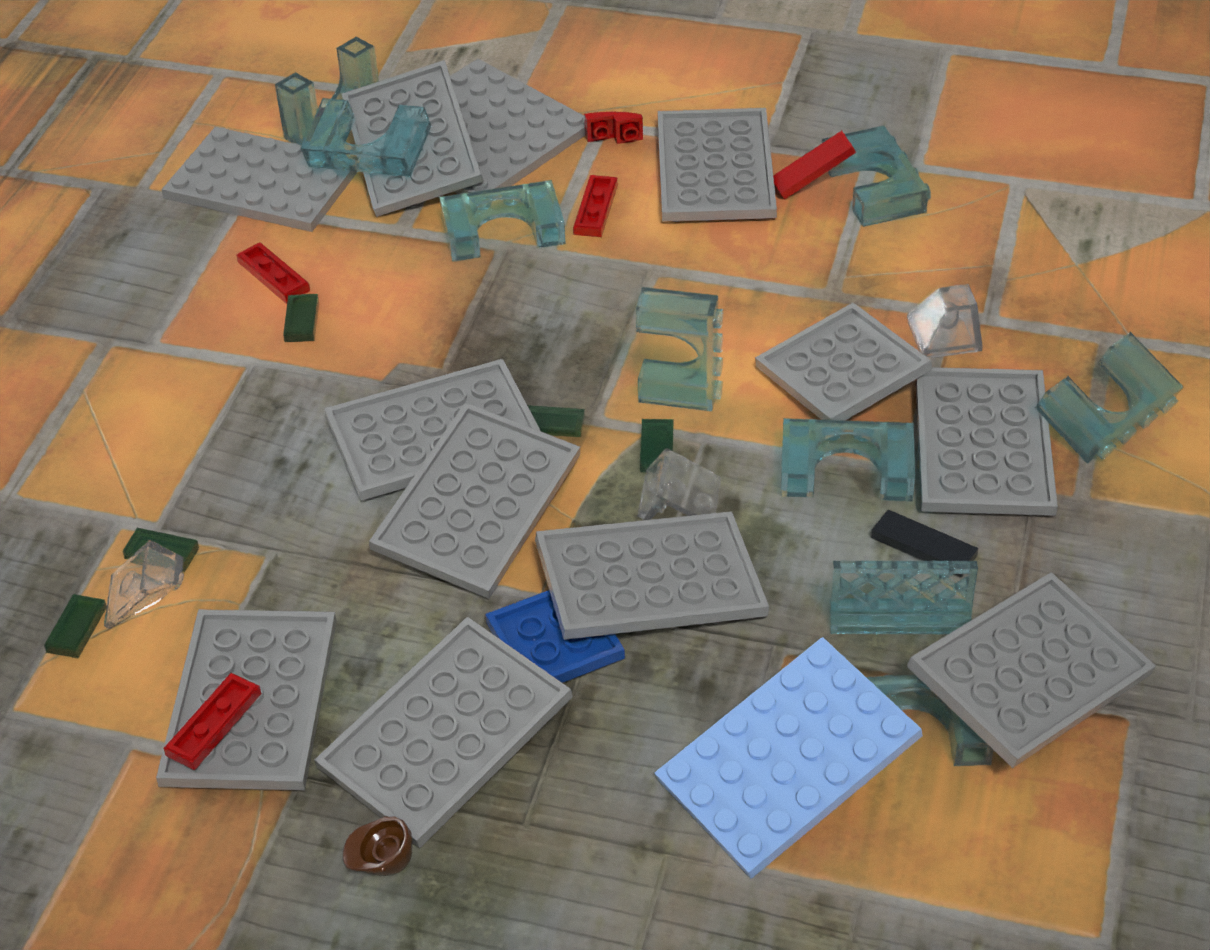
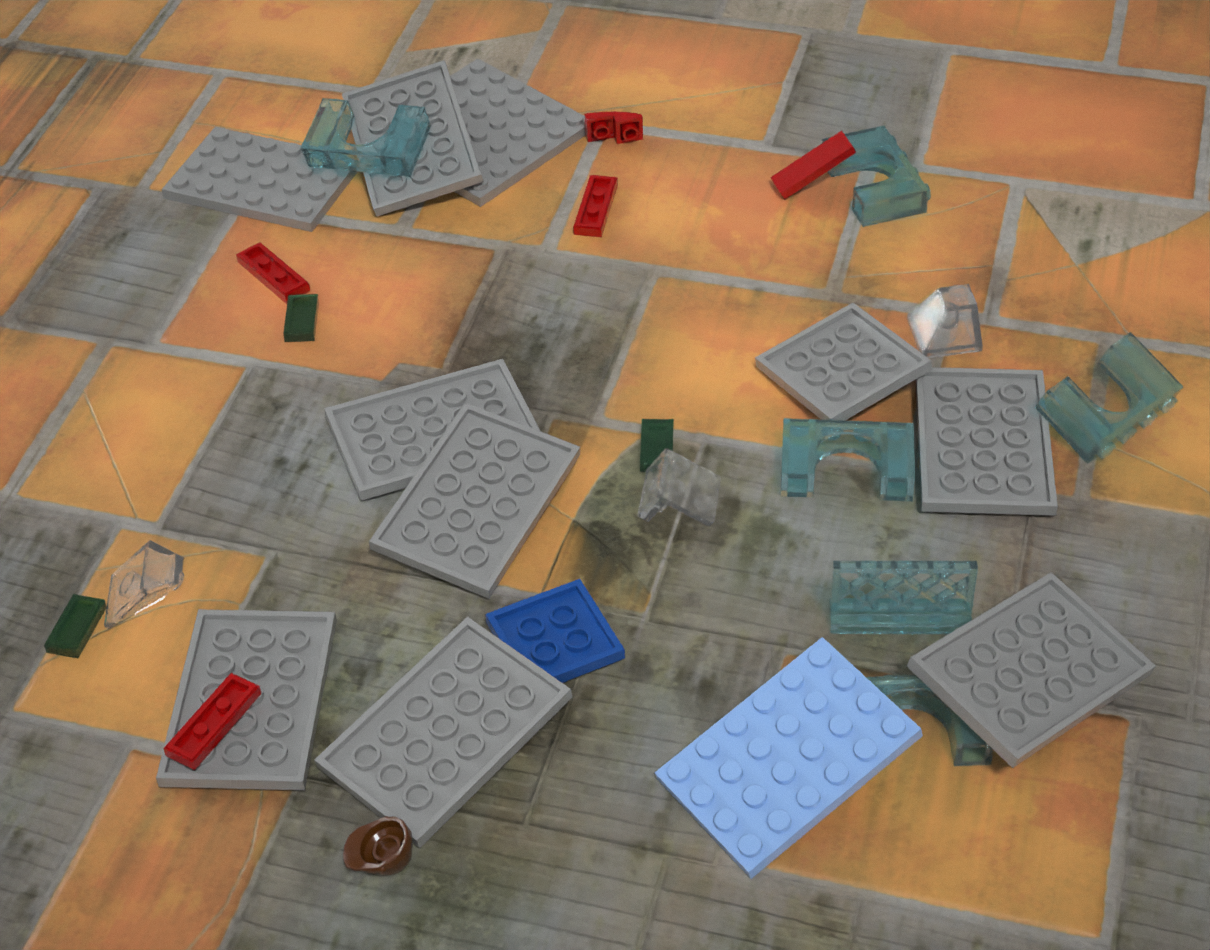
(180, 545): clear green tile -> none
(298, 97): clear light blue arch -> none
(530, 202): clear light blue arch -> none
(559, 420): clear green tile -> none
(649, 575): light grey plate -> none
(695, 321): clear light blue arch -> none
(715, 165): light grey plate -> none
(921, 540): black tile -> none

